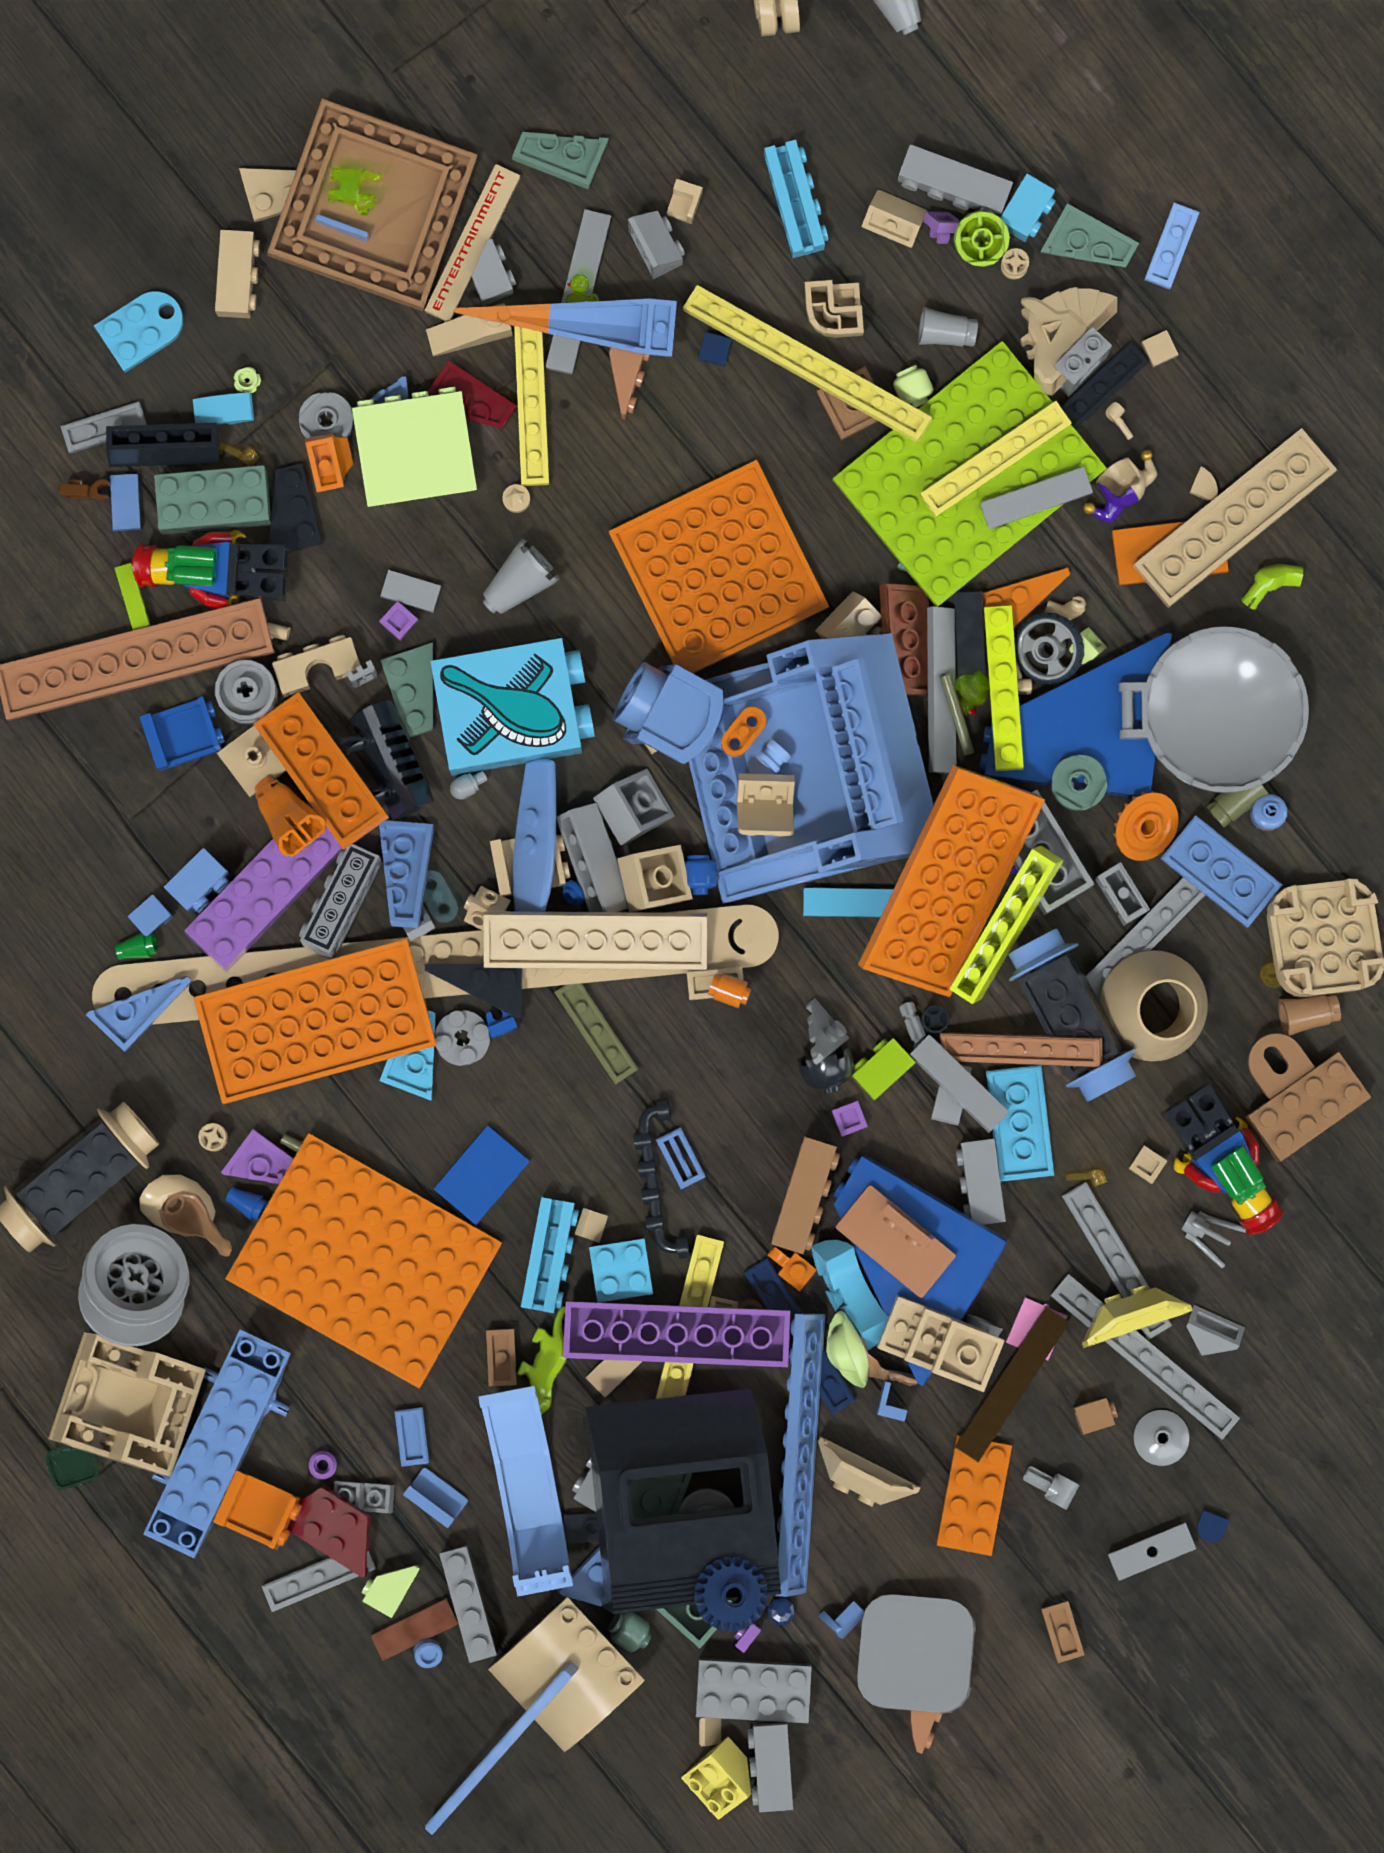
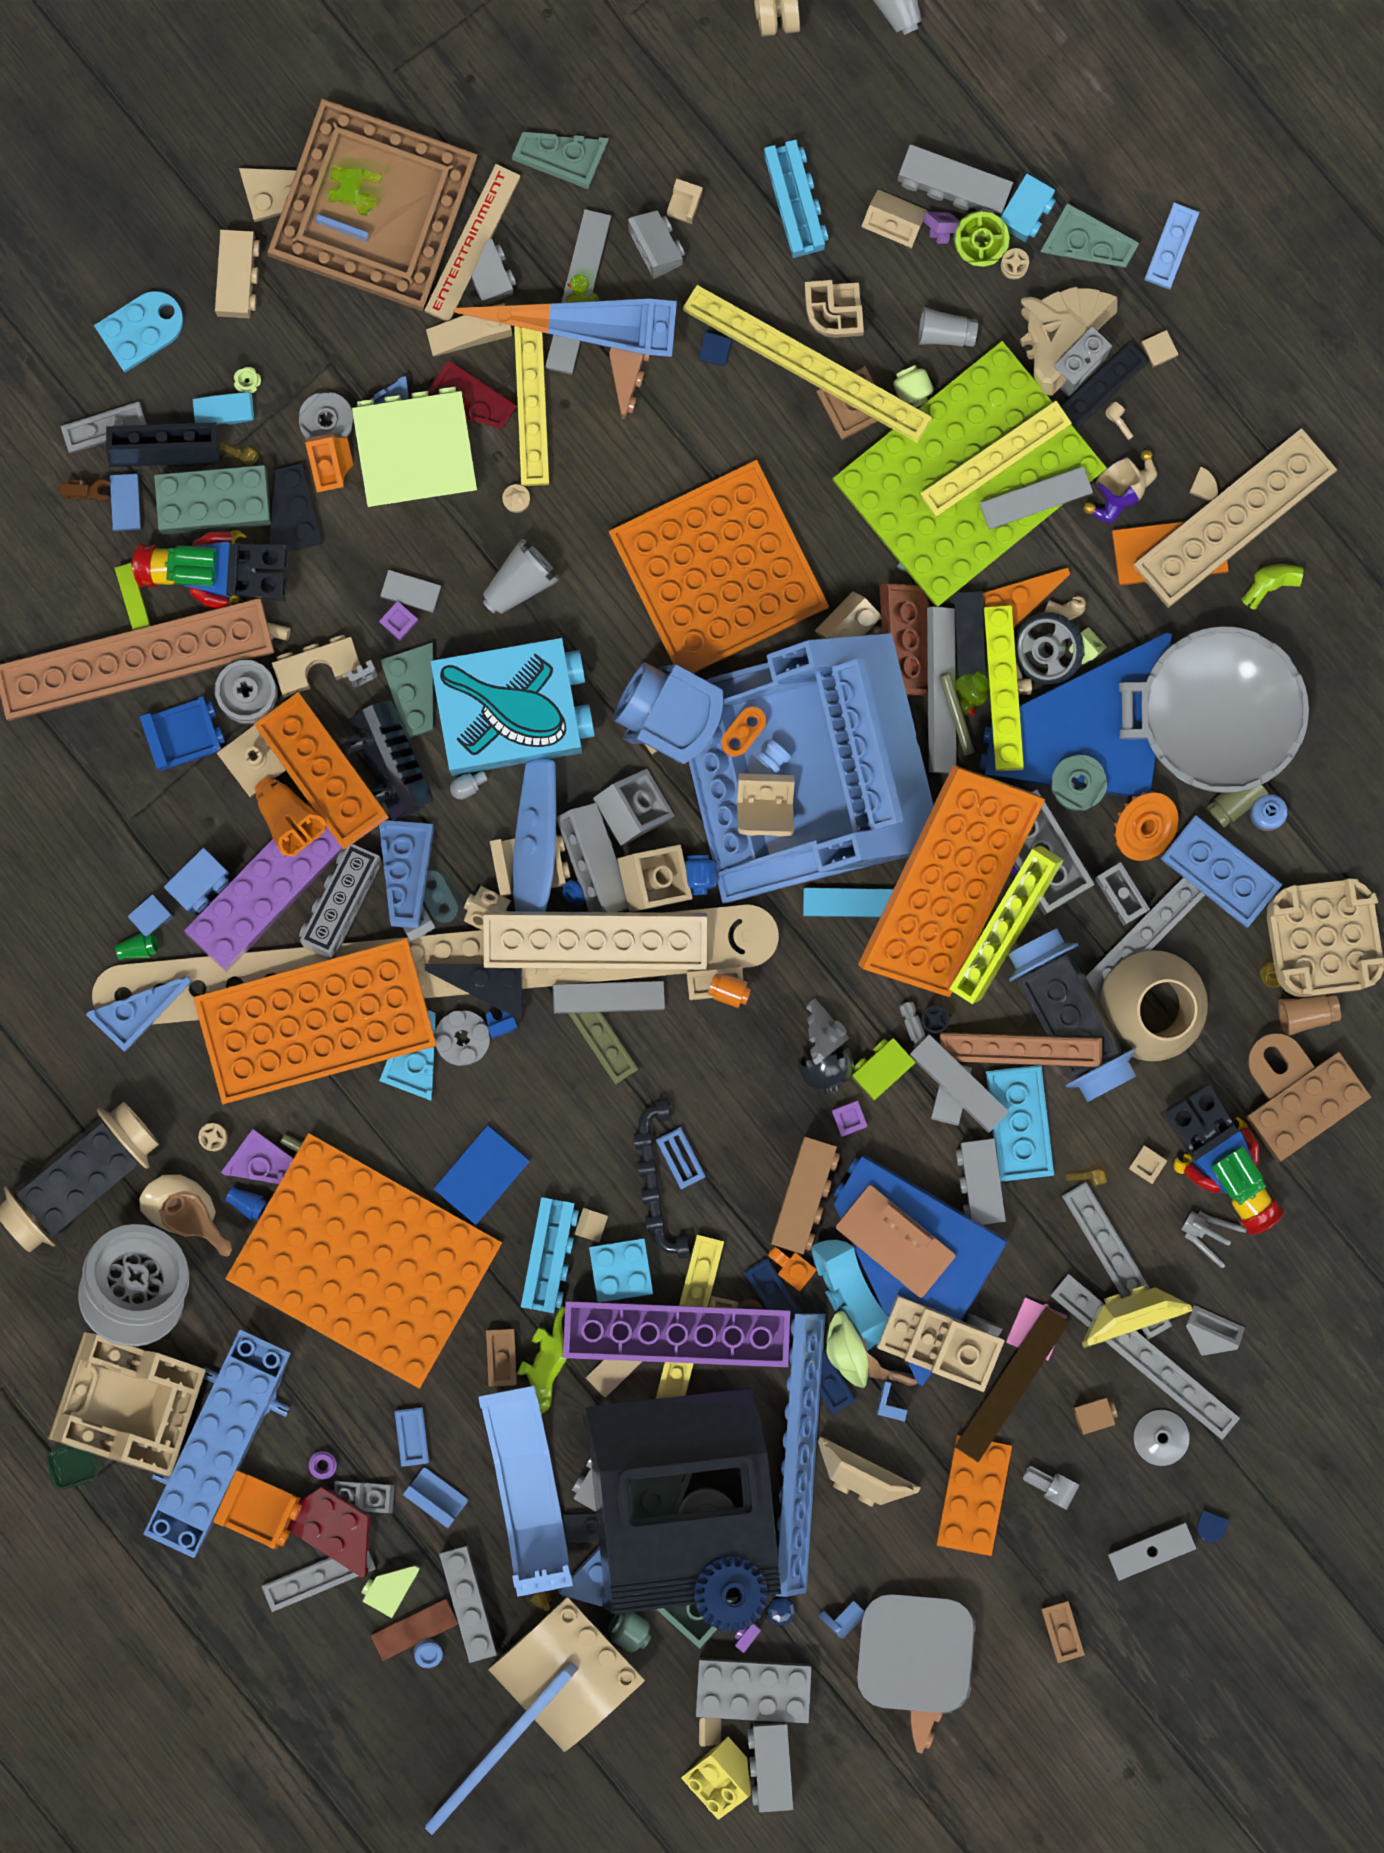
(541, 1600): none -> clear yellow hand
(608, 997): none -> light grey tile

